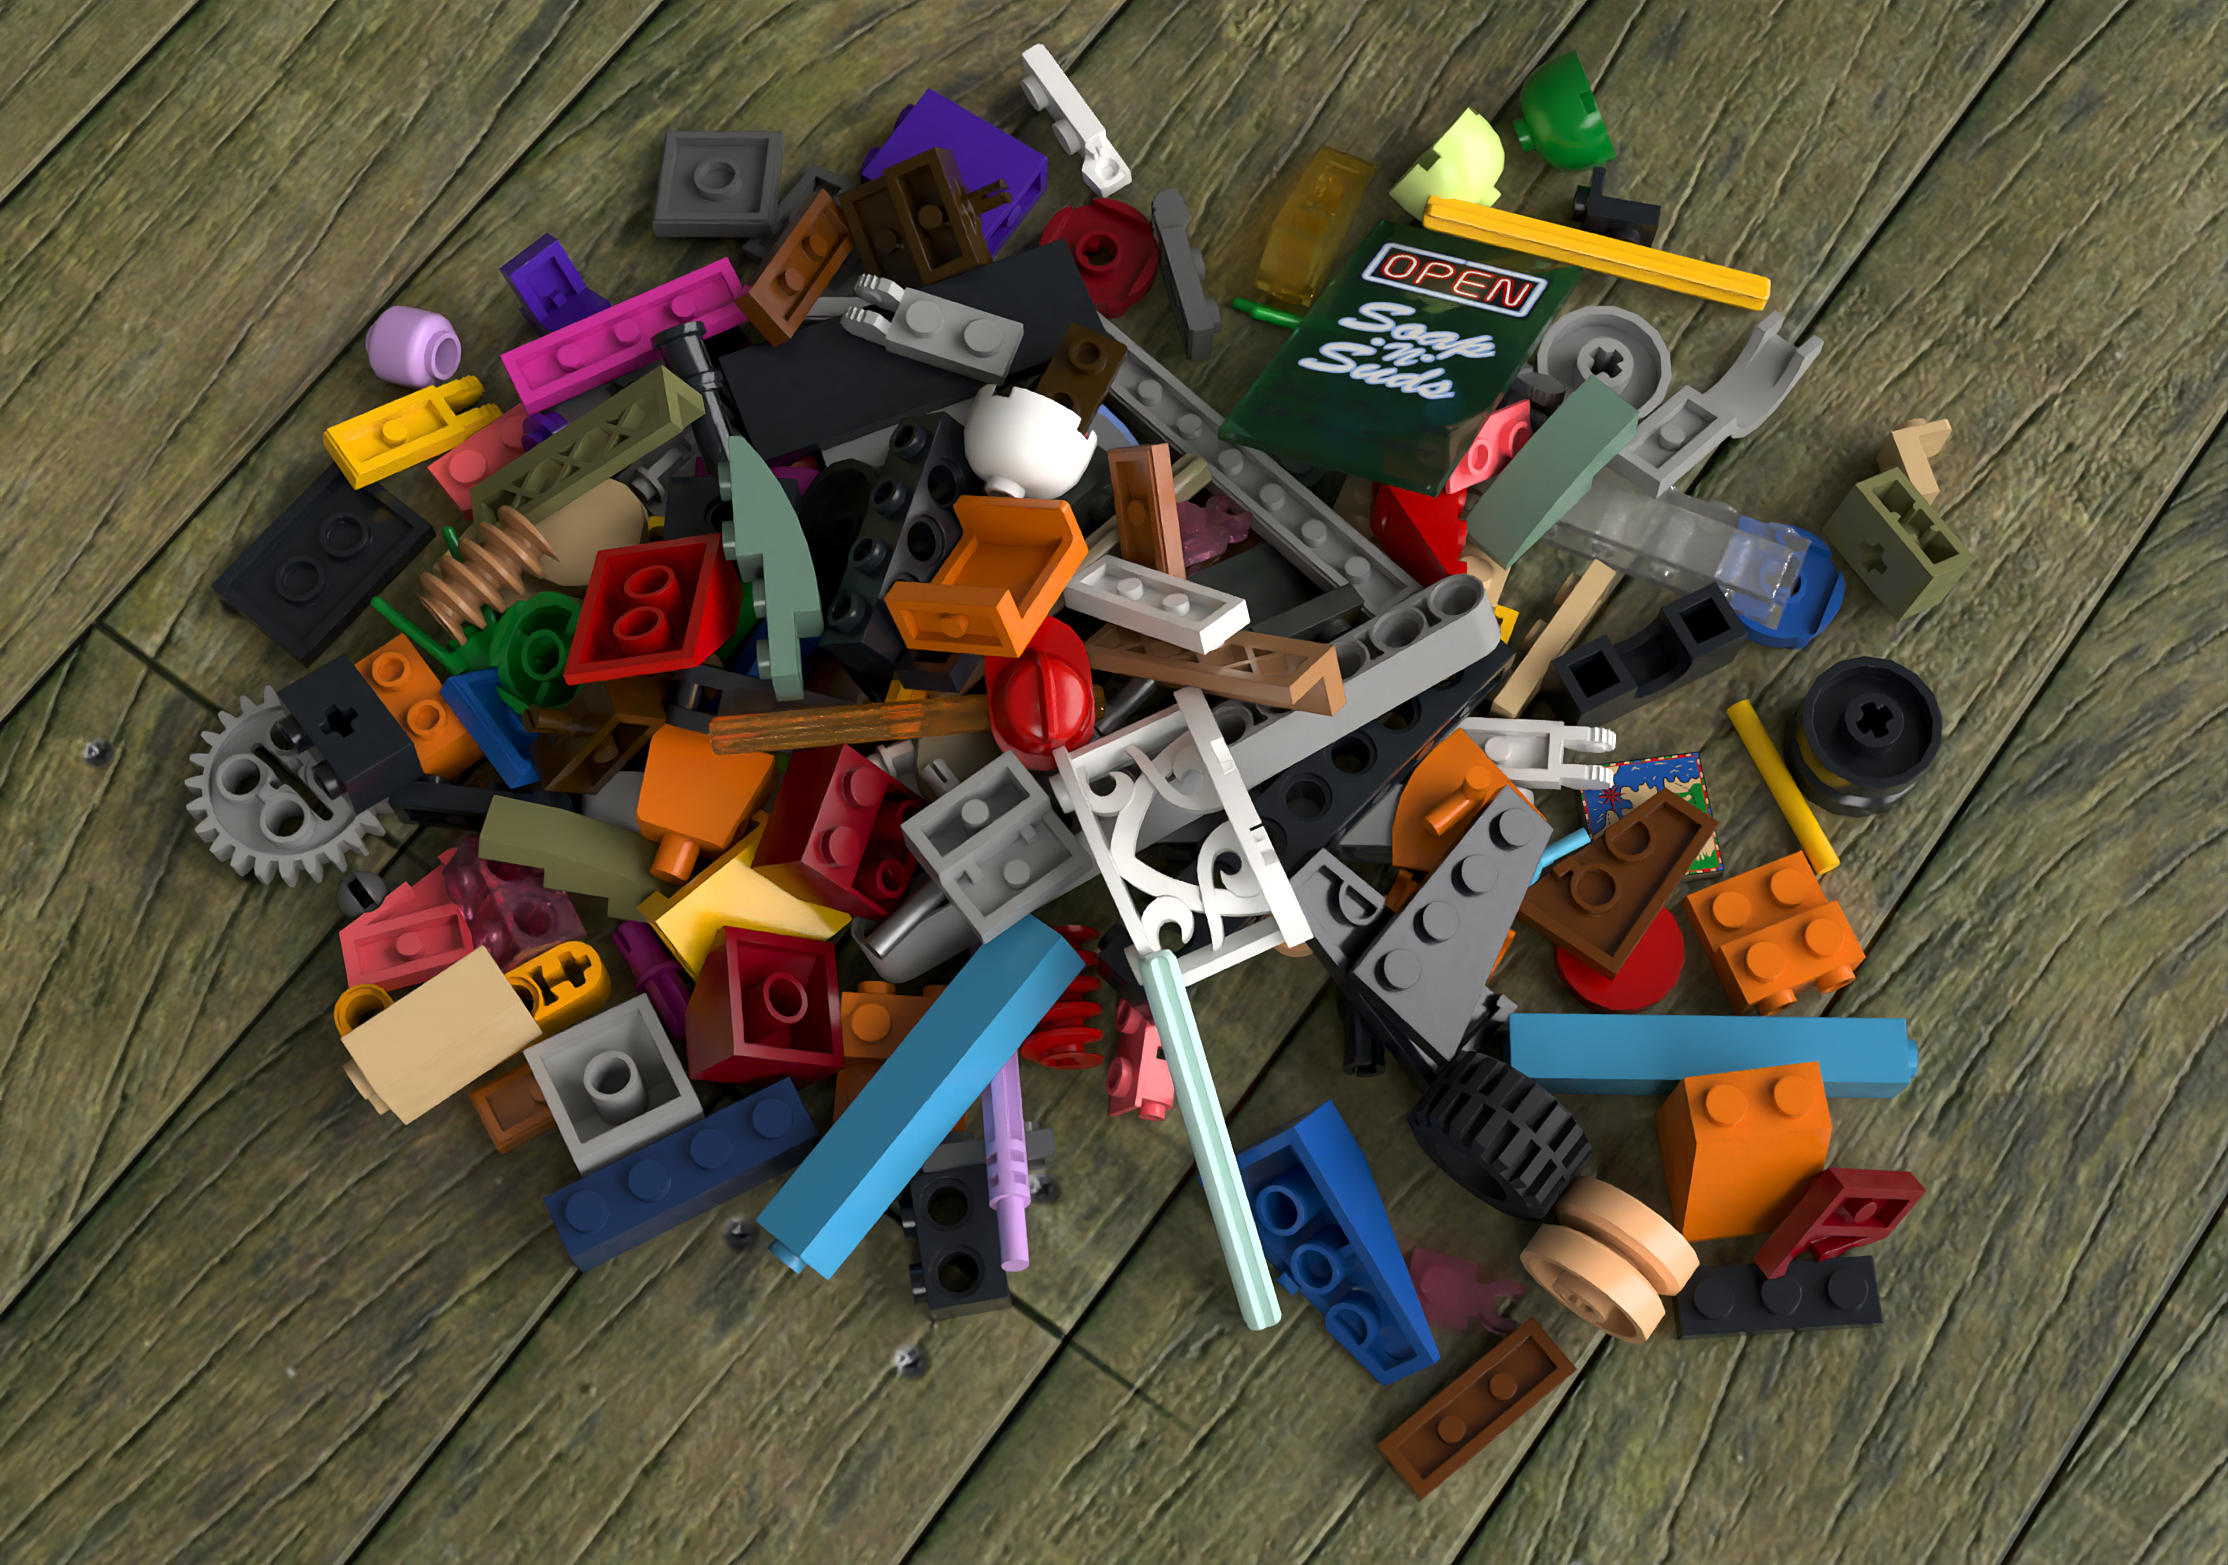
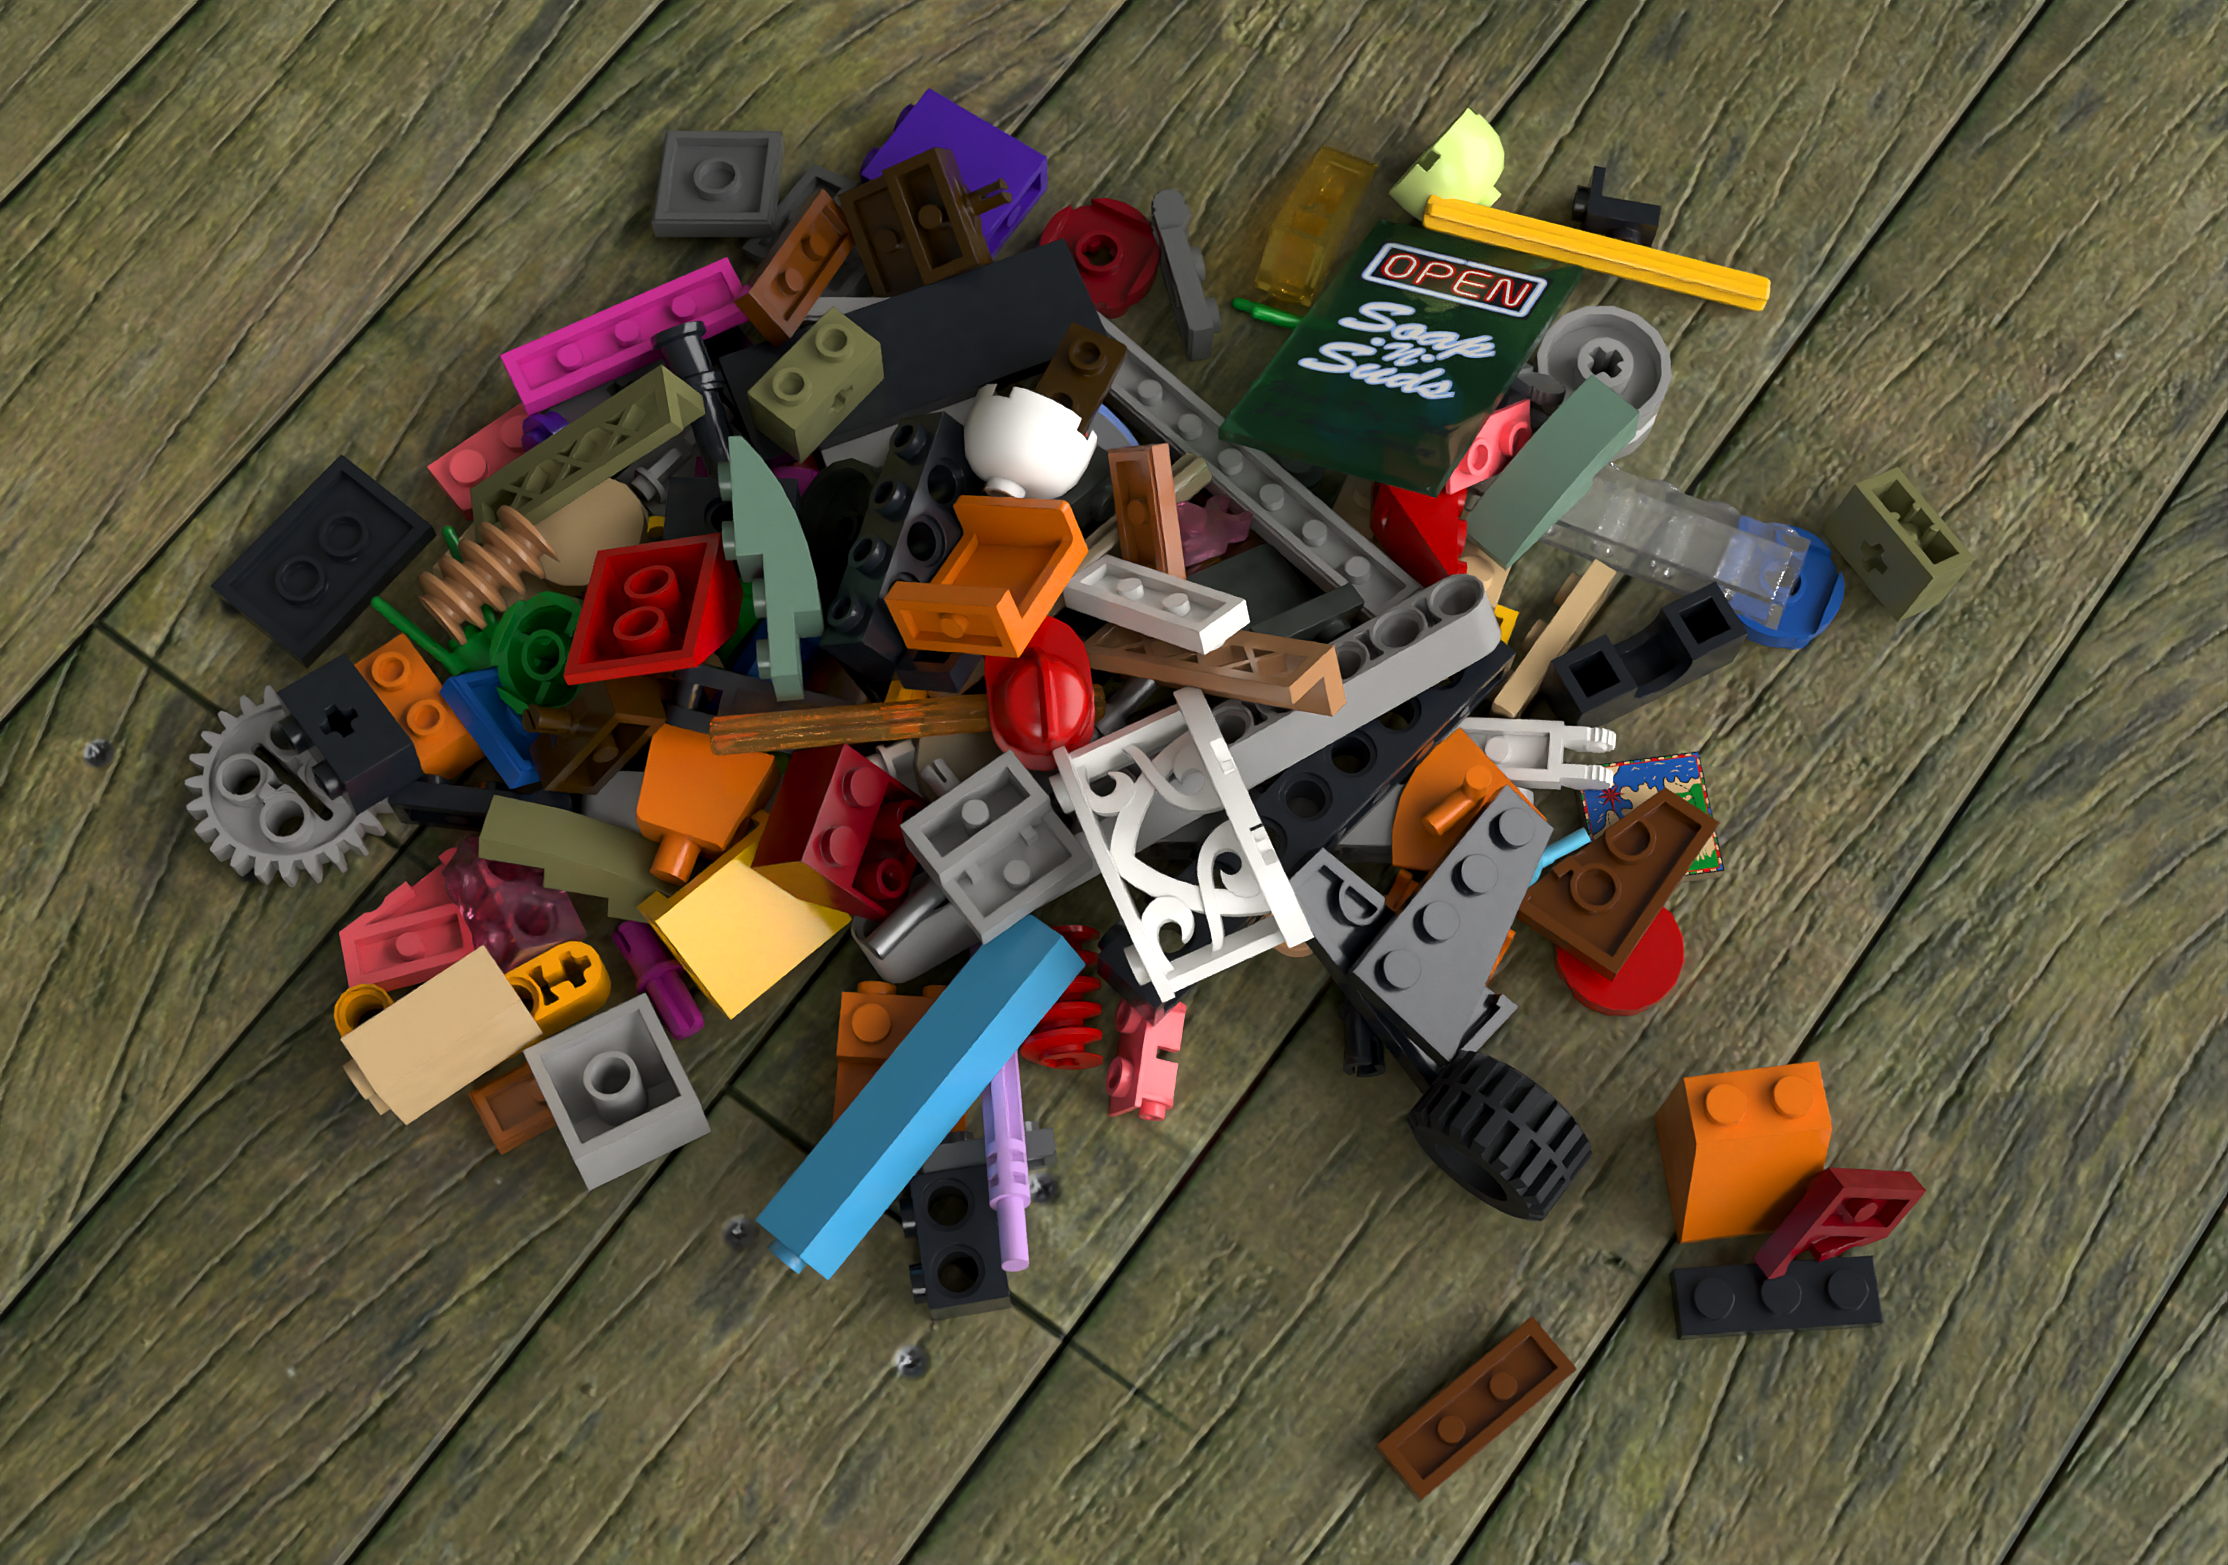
(372, 885): dark grey hinge -> none
(408, 431): yellow hinge -> none
(413, 347): lavender head -> none
(550, 287): dark purple brick -> none
(683, 1175): dark blue brick -> none
(765, 1011): dark red slope -> none
(816, 384): none -> olive brick
(935, 330): light grey hinge -> none
(1074, 122): white hinge -> none
(1209, 1138): light aqua axle -> none
(1335, 1242): blue wedge -> none
(1450, 1292): clear pink plate -> none
(1563, 117): green cylinder -> none
(1609, 1259): light nougat wheel -> none
(1657, 1051): dark azure brick -> none
(1696, 423): light grey piece -> none
(1774, 936): orange plate -> none
(1783, 787): yellow bar -> none
(1862, 736): black wheel -> none
(1910, 447): tan bracket -> none

